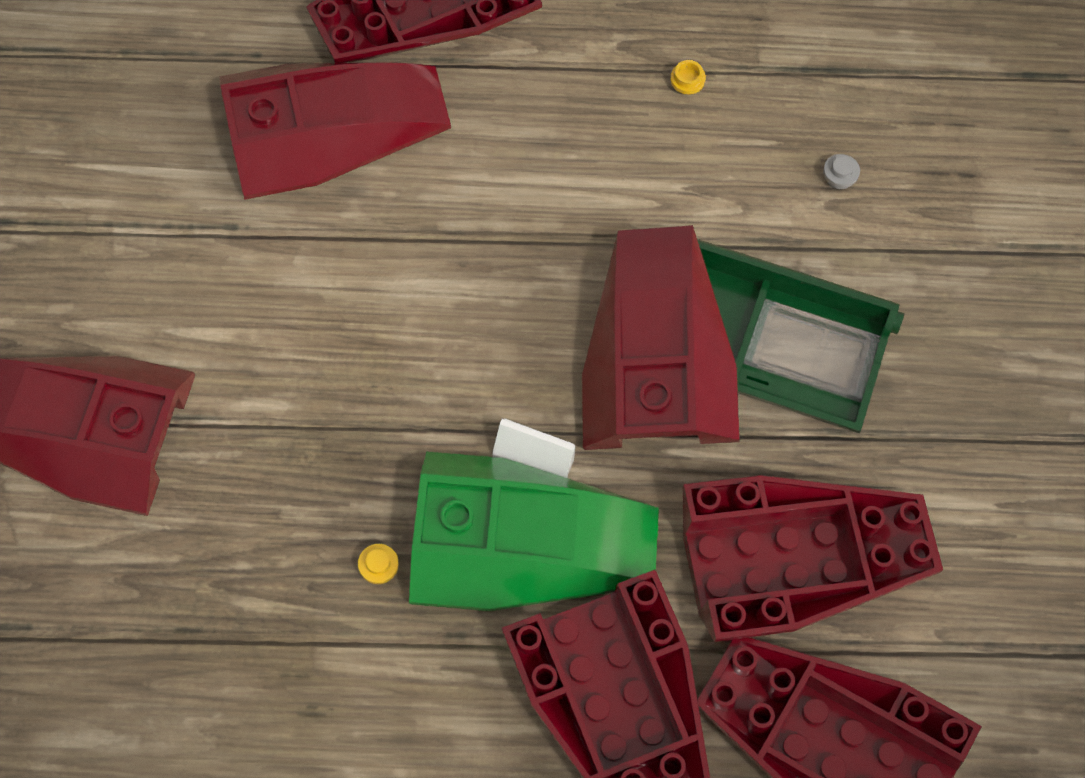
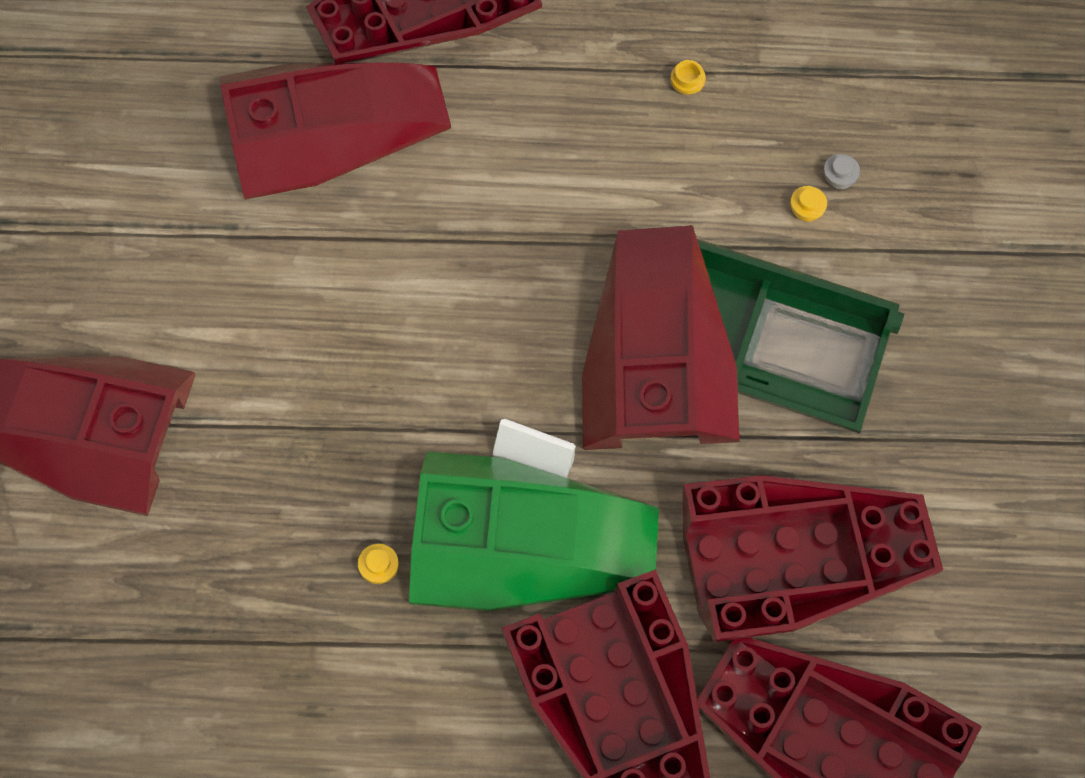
(808, 203): none -> yellow plate

